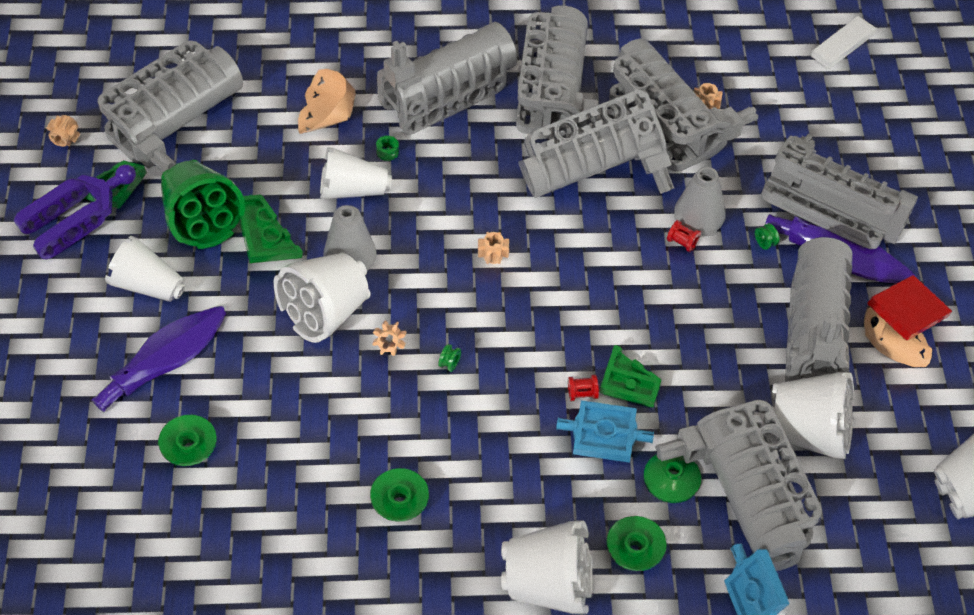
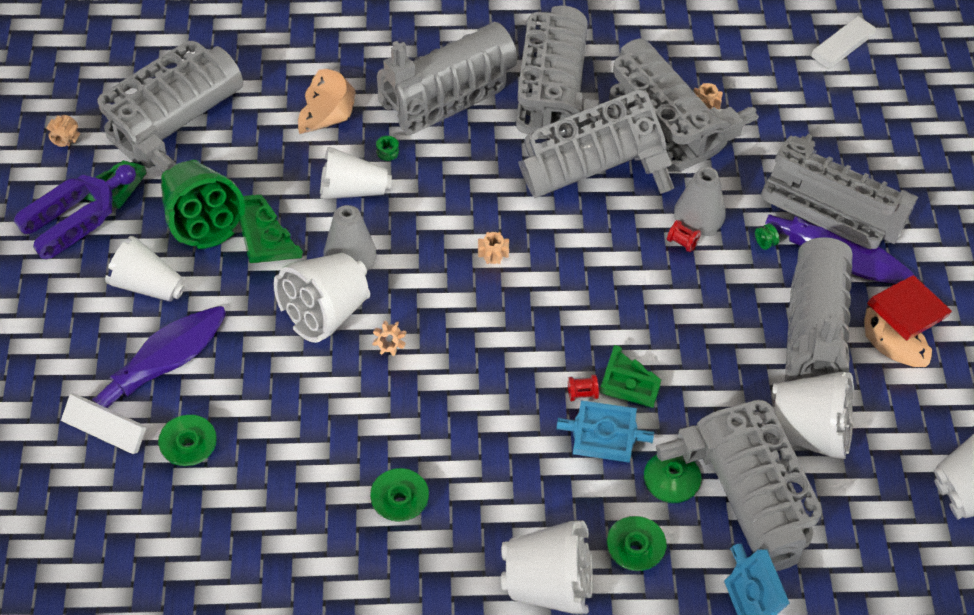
(103, 423): none -> white tile
(449, 357): green bush -> none

